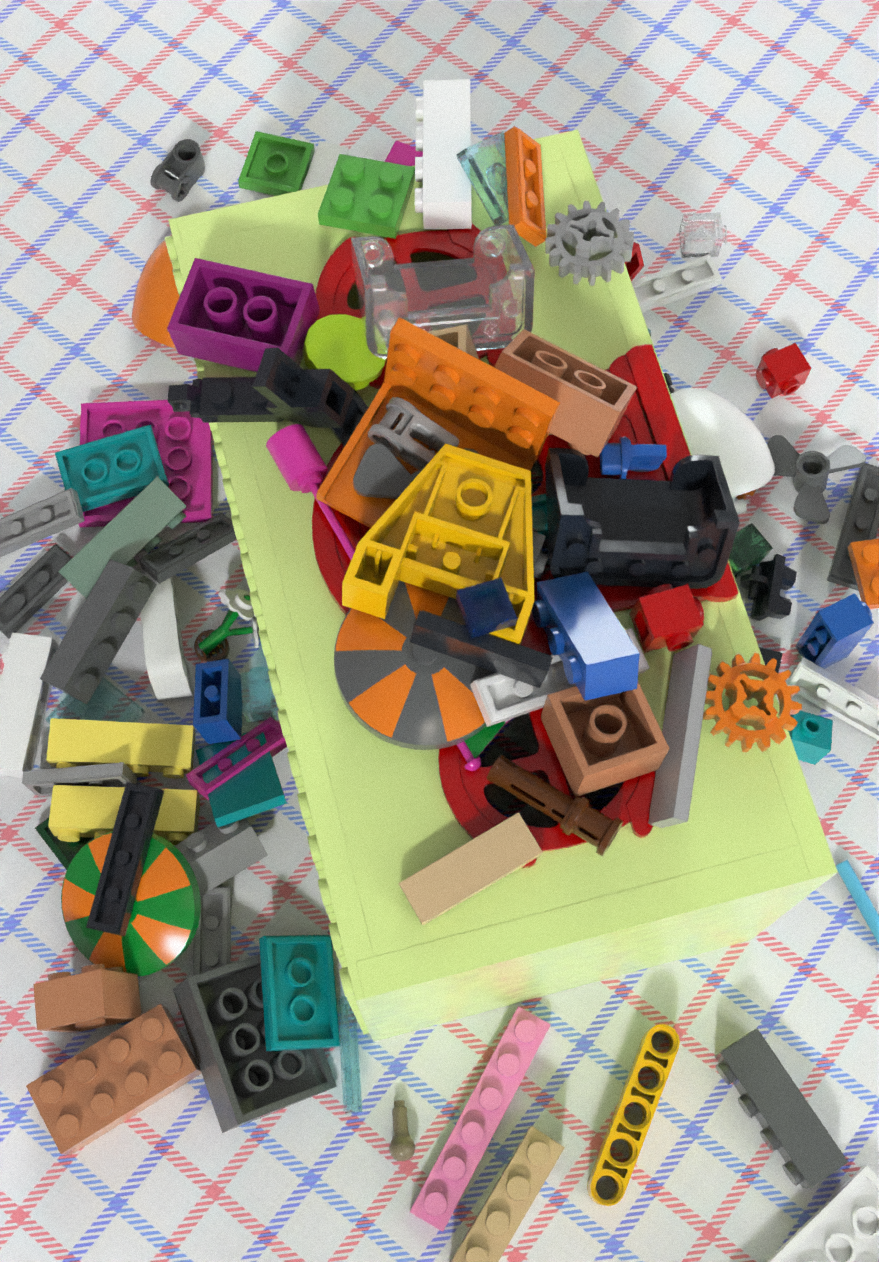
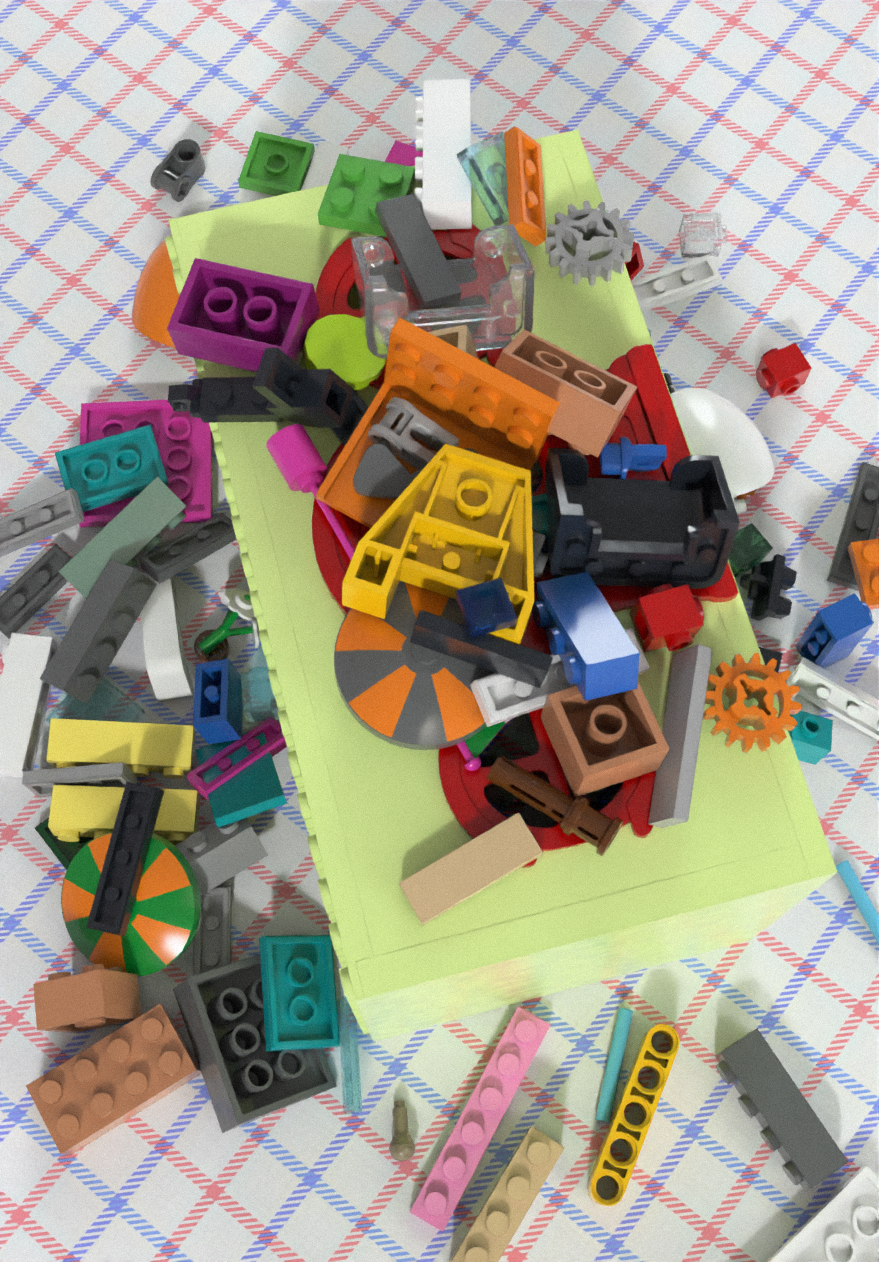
(418, 251): none -> dark grey tile
(614, 1065): none -> medium azure bar
(788, 462): dark grey piece -> none

